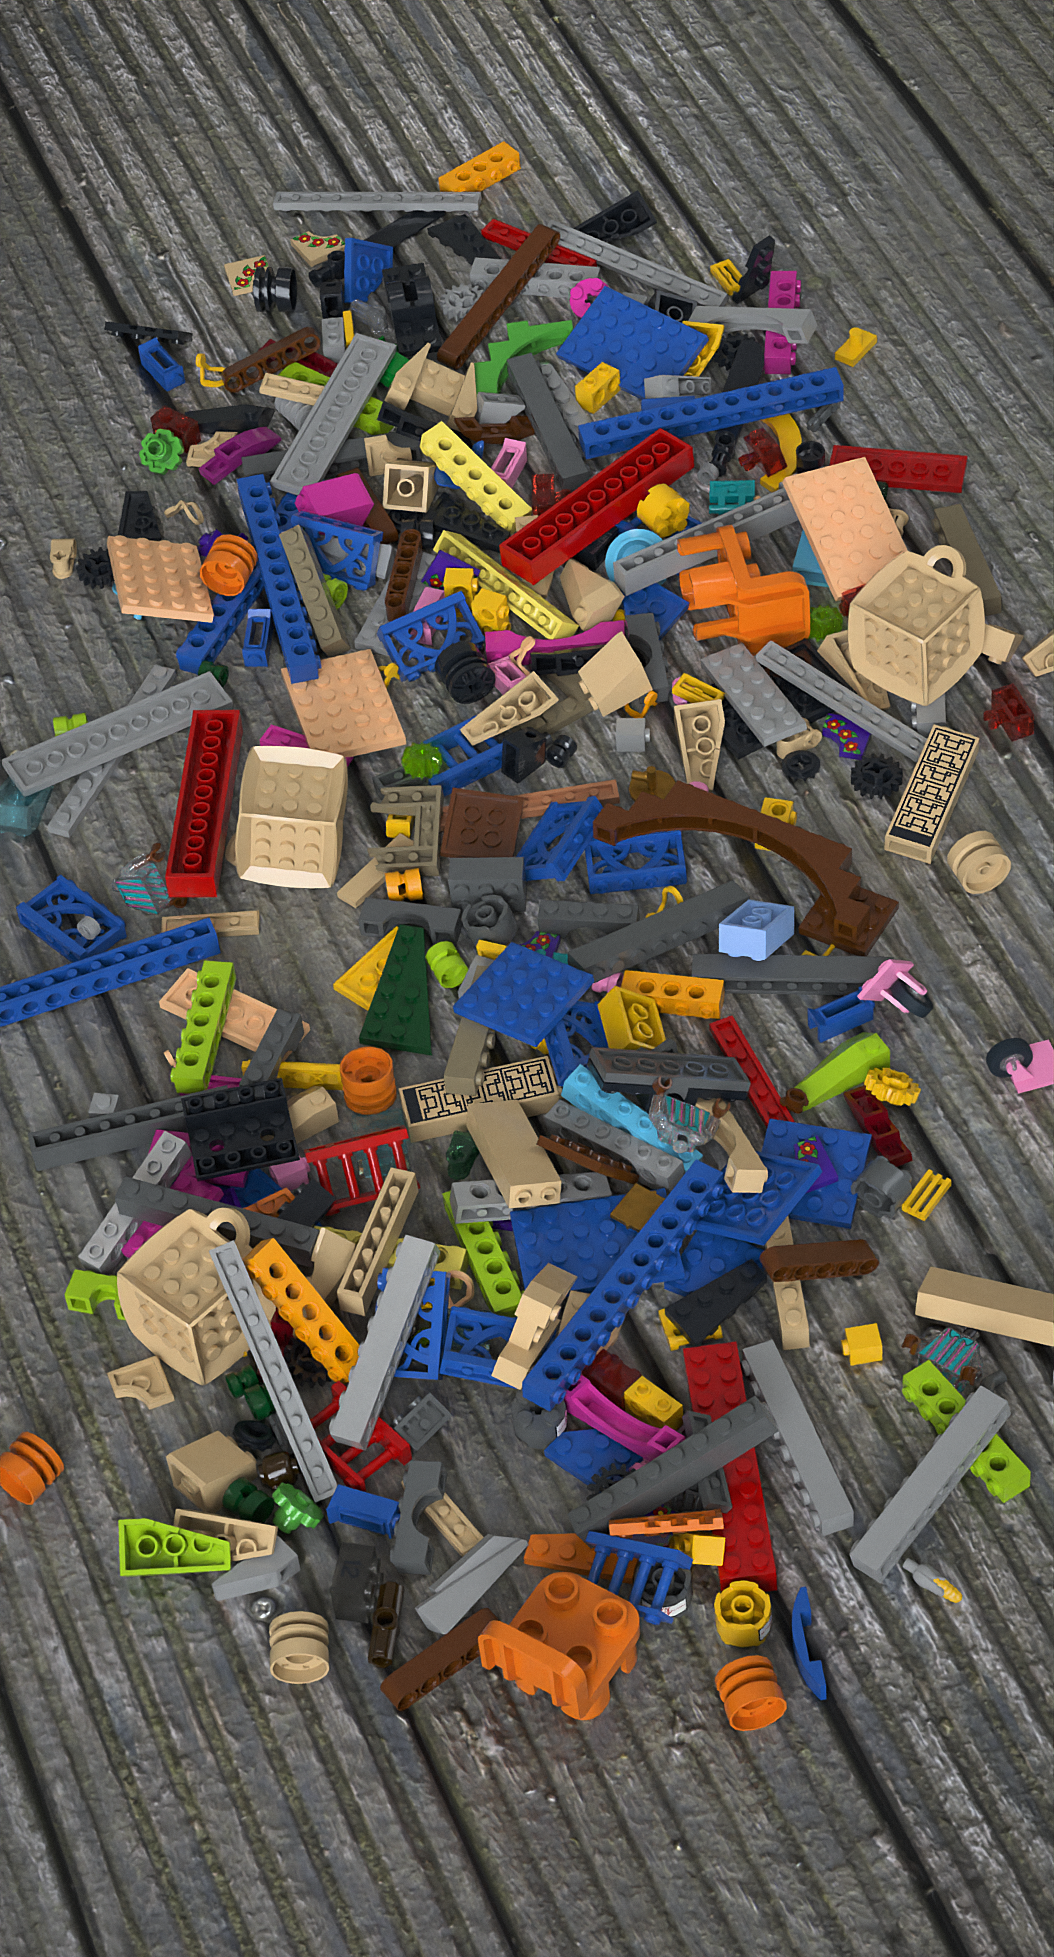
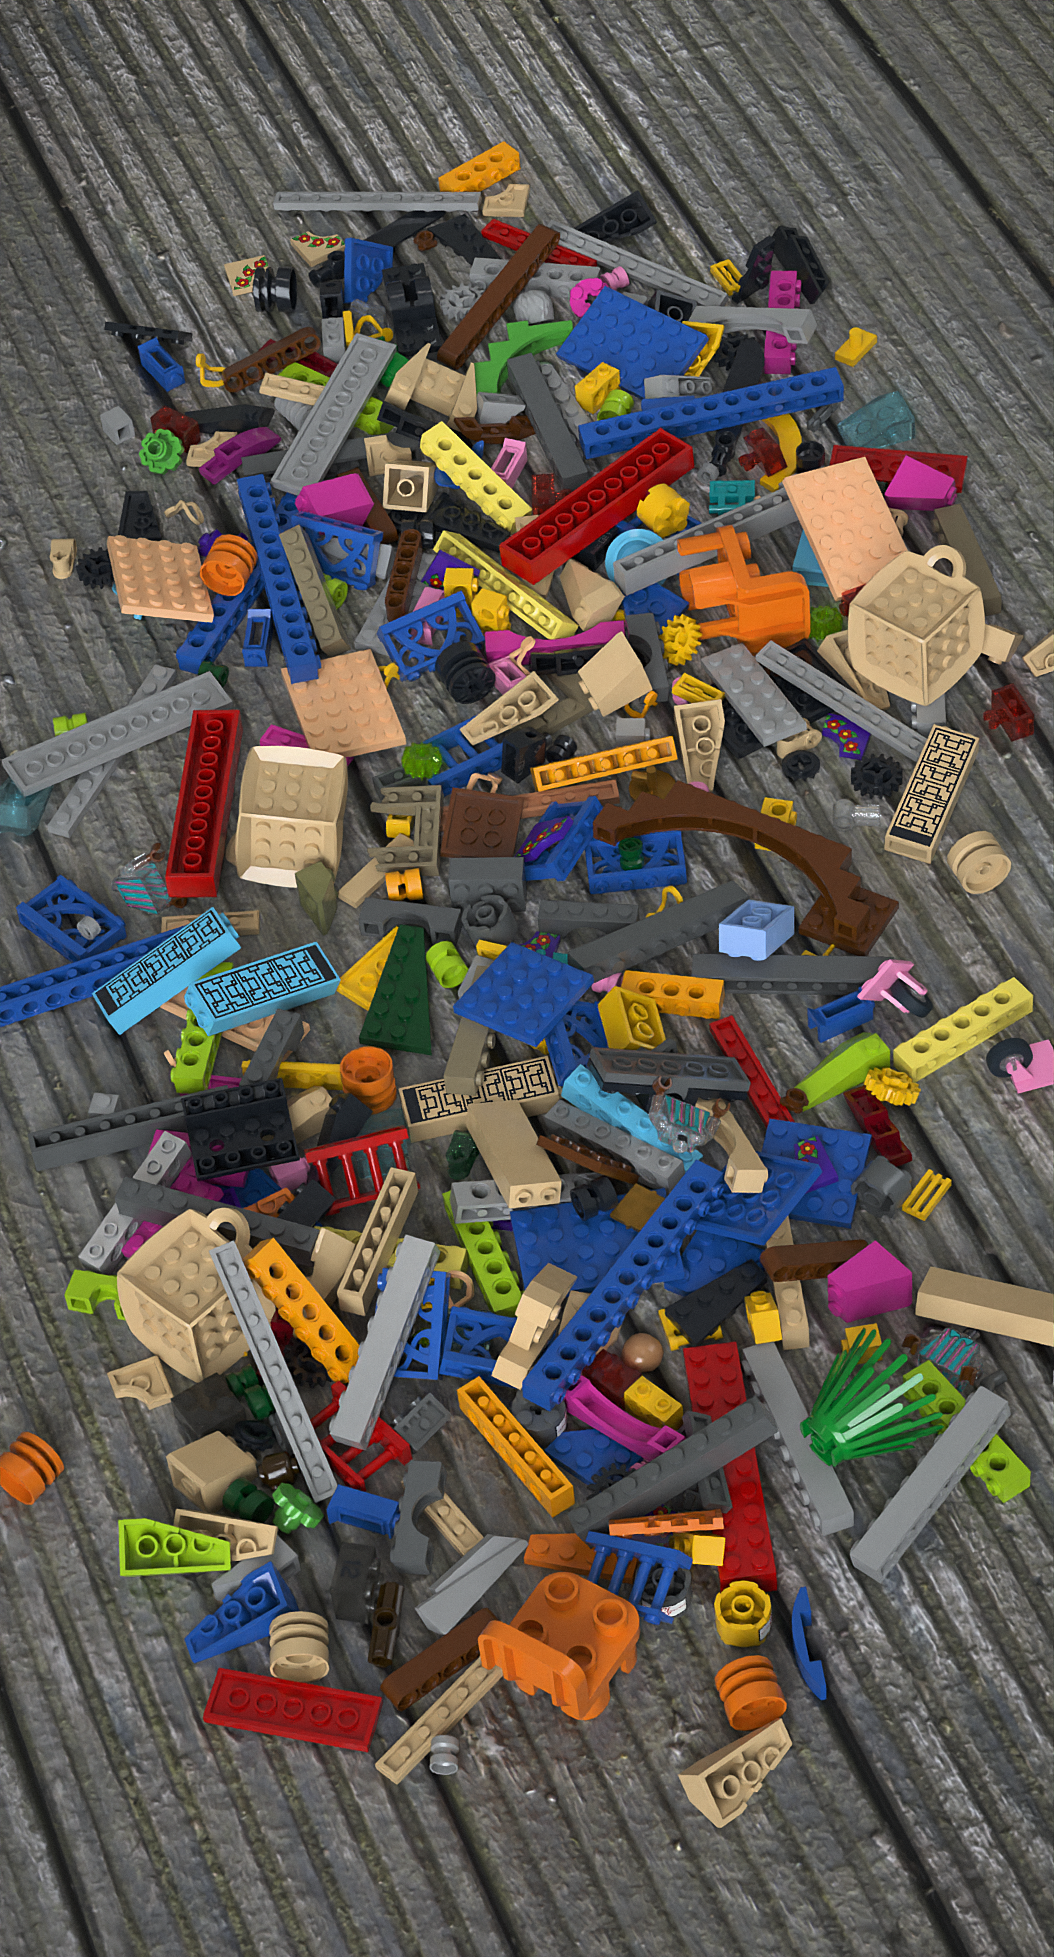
(117, 425): none -> light grey brick
(167, 970): none -> medium azure brick
(208, 1408): none -> clear smoke brick
(243, 1615): none -> blue wedge
(261, 988): none -> medium azure brick
(293, 1709): none -> red plate
(317, 895): none -> olive slope
(341, 1122): none -> black wedge
(386, 332): none -> yellow piece
(425, 240): none -> reddish brown plate
(437, 1720): none -> tan tile
(444, 1754): none -> light grey wheel
(493, 778): none -> light nougat piece
(508, 203): none -> tan tile
(516, 1446): none -> light orange brick
(534, 307): none -> light grey hair
(543, 836): none -> dark purple tile
(592, 1198): none -> black wheel
(603, 763): none -> light orange brick
(616, 279): none -> bright pink wheel
(616, 404): none -> lime wheel
(630, 852): none -> dark green wheel
(642, 1352): none -> medium nougat hair
(680, 638): none -> yellow gear
(729, 1777): none -> tan wedge
(763, 1317): none -> yellow brick
(798, 255): none -> black wedge
(848, 815): none -> clear piece
(854, 1430): none -> green plant
(869, 1285): none -> dark pink slope
(879, 423): none -> clear light blue slope
(919, 488): none -> dark pink slope
(932, 1580): light grey piece -> none
(963, 1030): none -> light yellow brick

